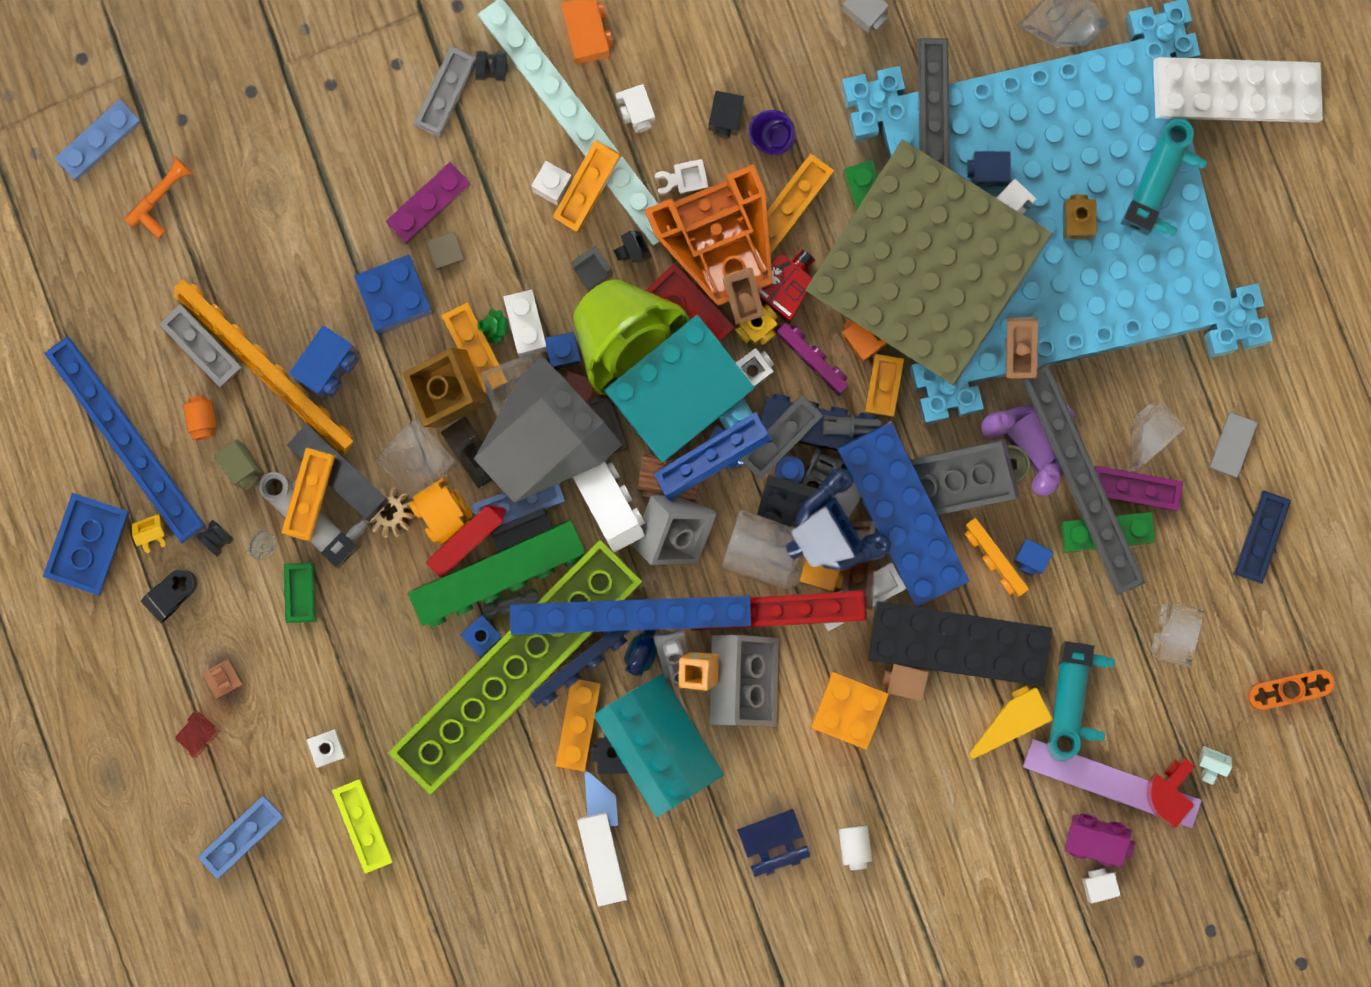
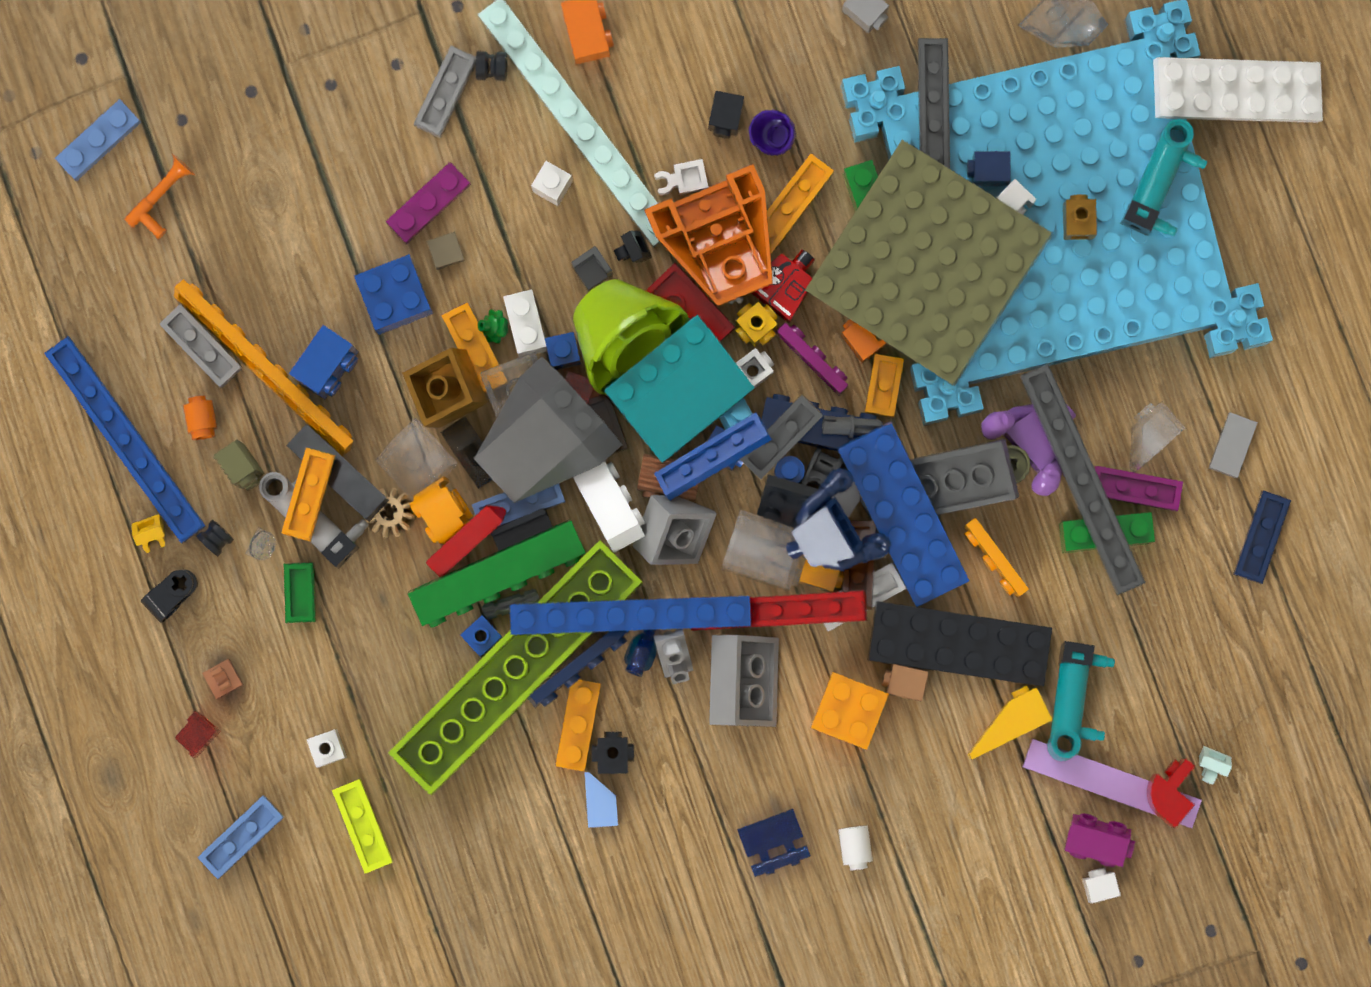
(86, 544): blue plate -> none
(587, 185): light orange plate -> none
(602, 859): white tile -> none
(636, 108): white brick -> none
(658, 745): teal slope -> none
(698, 670): light orange brick -> none
(743, 295): medium nougat slope -> none
(1021, 347): medium nougat slope -> none
(1032, 558): blue plate -> none
(1178, 633): clear brick -> none
(1309, 677): orange beam -> none

